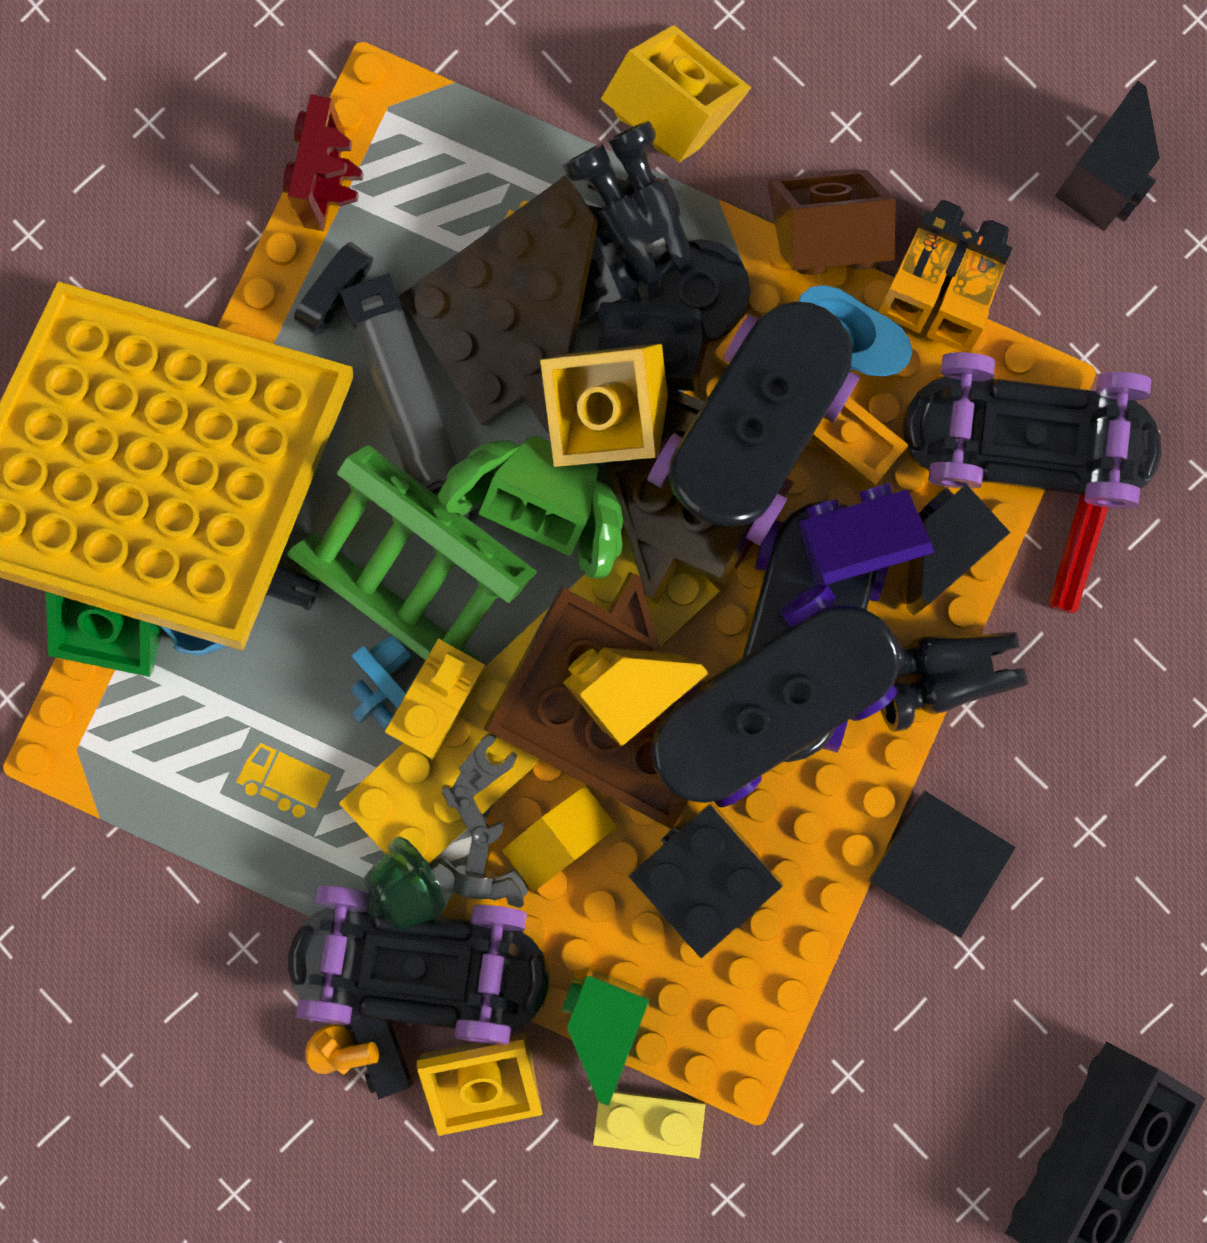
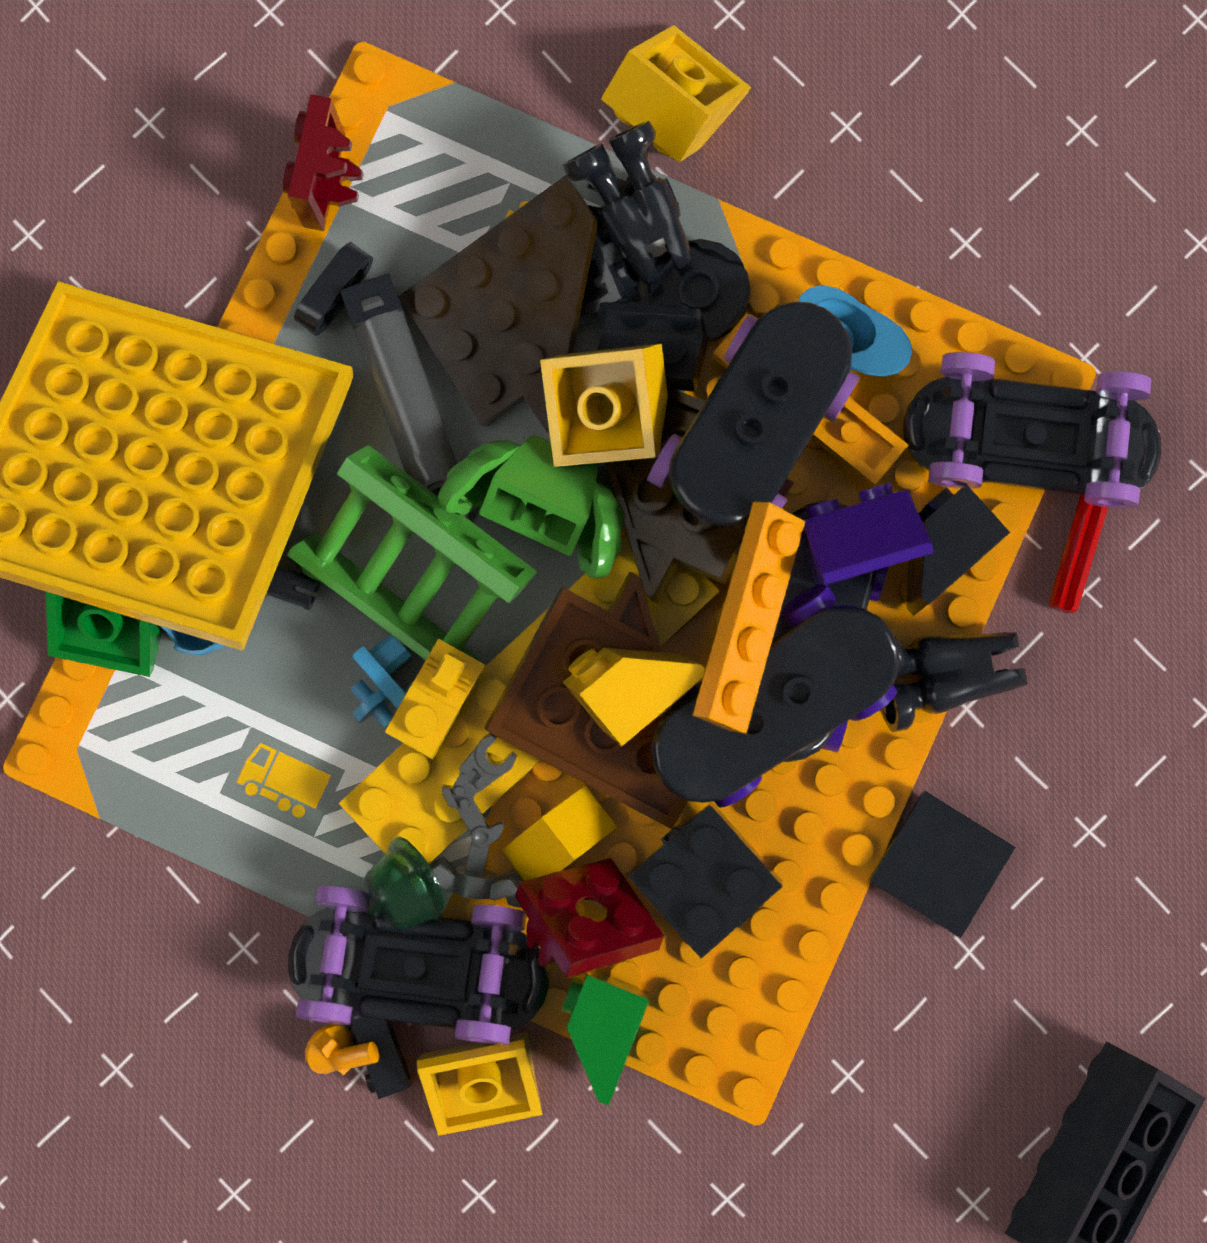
(577, 940): none -> dark red piece
(650, 1124): light yellow plate -> none
(749, 617): none -> light orange plate
(833, 221): reddish brown slope -> none
(951, 258): hips -> none
(1116, 165): black slope -> none

